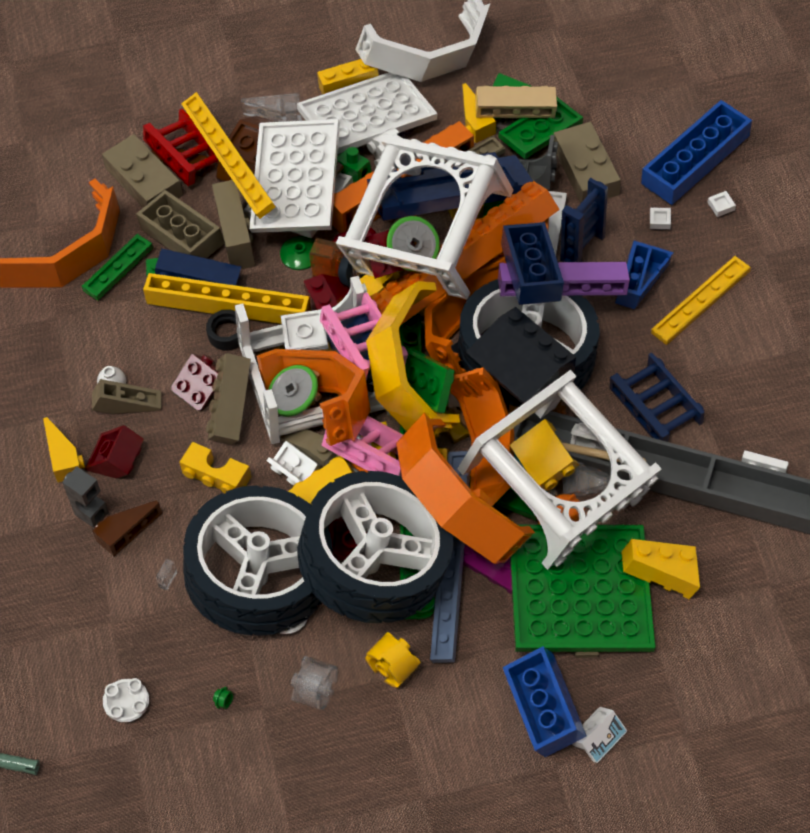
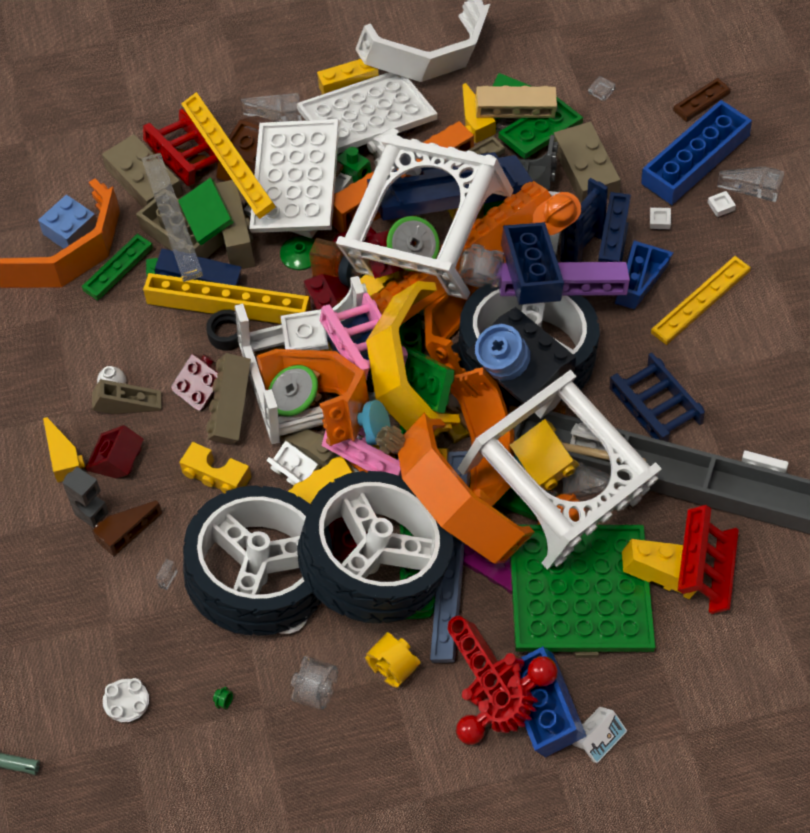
(67, 222): none -> medium blue brick
(172, 217): none -> clear tile
(205, 211): none -> green tile
(372, 419): none -> medium azure tile
(390, 439): none -> dark tan gear
(481, 266): none -> clear brick
(502, 352): none -> medium blue wheel
(507, 717): none -> red piece
(558, 212): none -> orange piece
(601, 88): none -> clear tile
(615, 228): none -> dark blue fence
(694, 555): none -> red fence
(701, 99): none -> reddish brown tile
(756, 181): none -> clear slope

